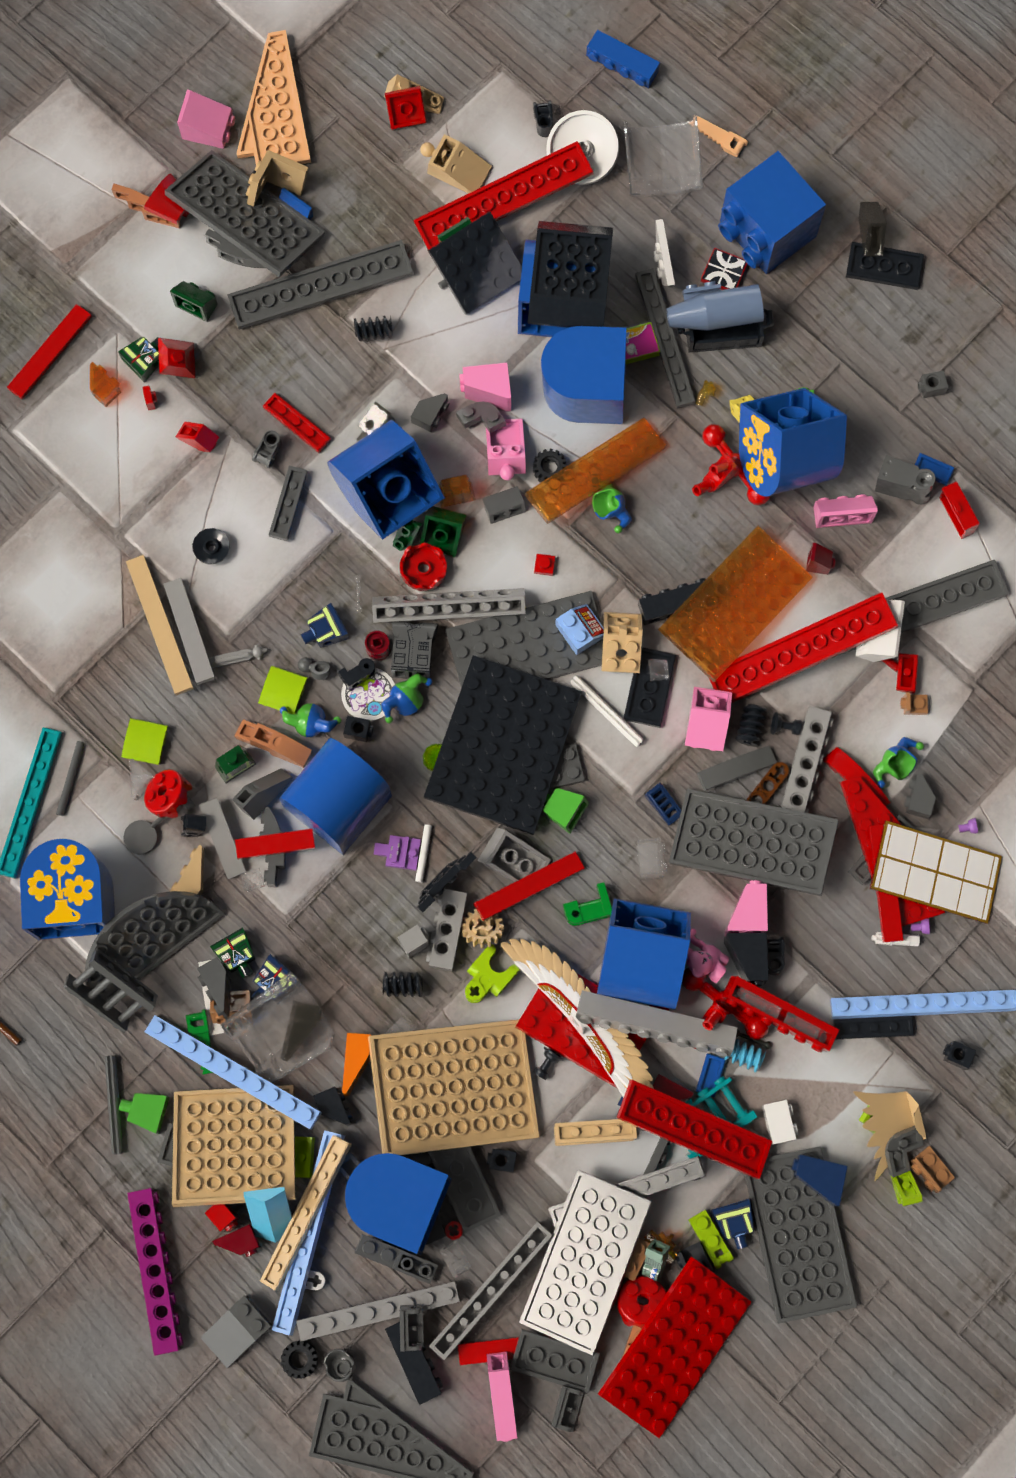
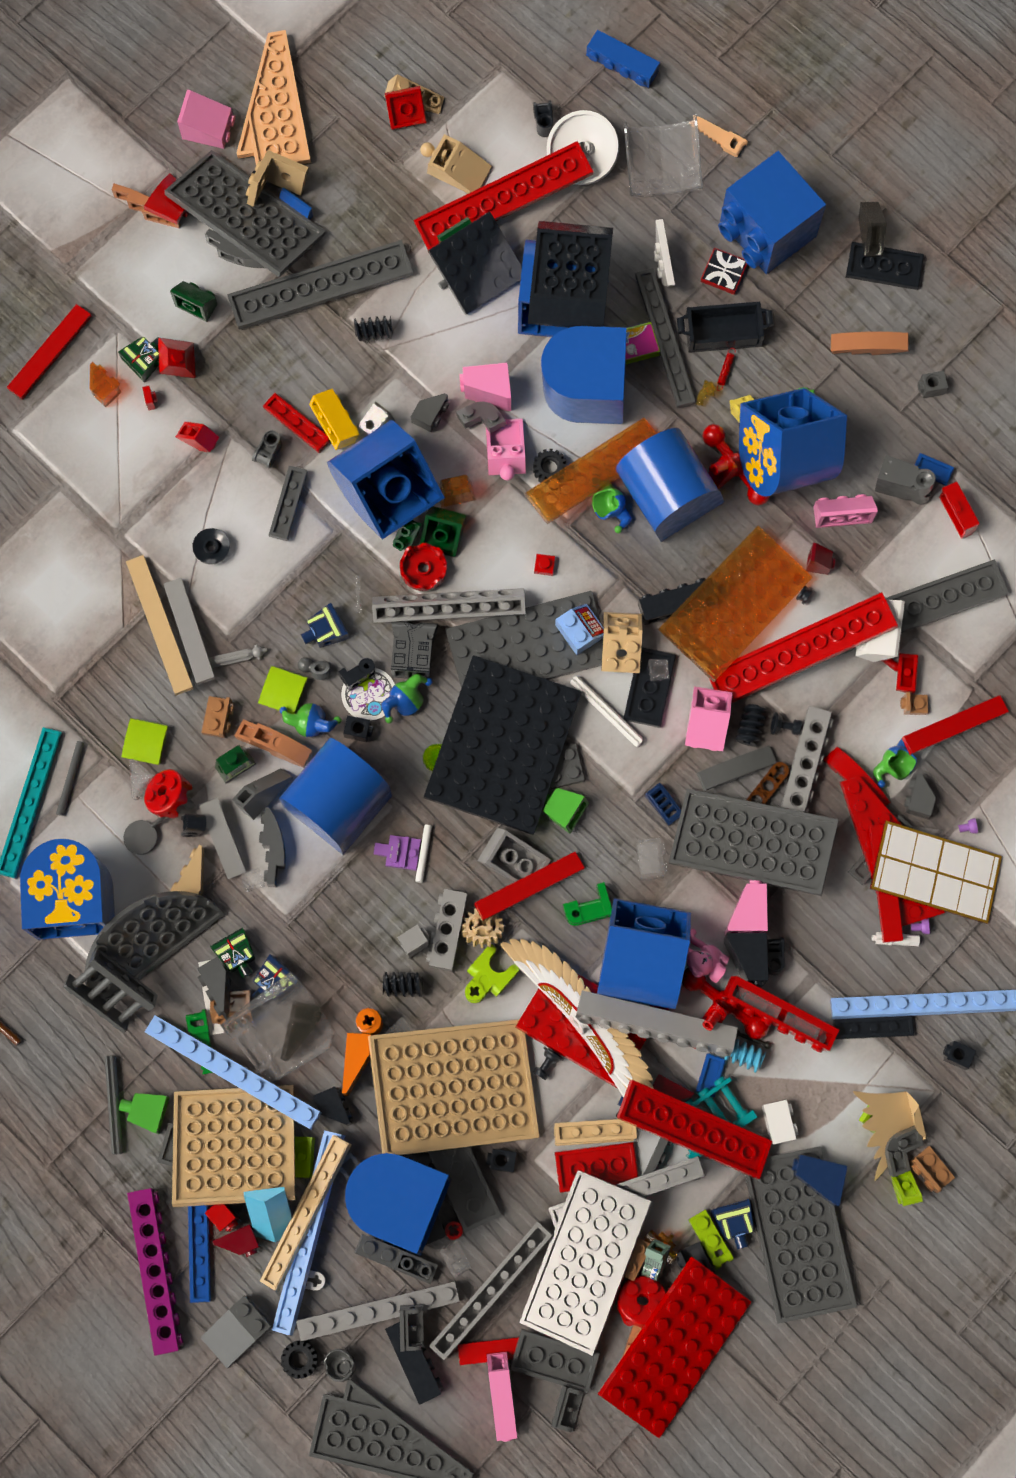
(199, 1254): none -> blue tile
(217, 716): none -> medium nougat bracket
(274, 844): red tile -> none
(334, 419): none -> yellow brick
(374, 1016): none -> orange piece
(377, 645): dark red wheel -> none
(446, 875): black wing -> none
(504, 504): dark grey hinge -> none
(609, 1163): none -> red tile
(668, 482): none -> blue brick
(716, 308): sand blue piece -> none
(726, 369): none -> red piece
(804, 594): none -> black bush
(870, 342): none -> nougat slope
(955, 725): none -> red tile

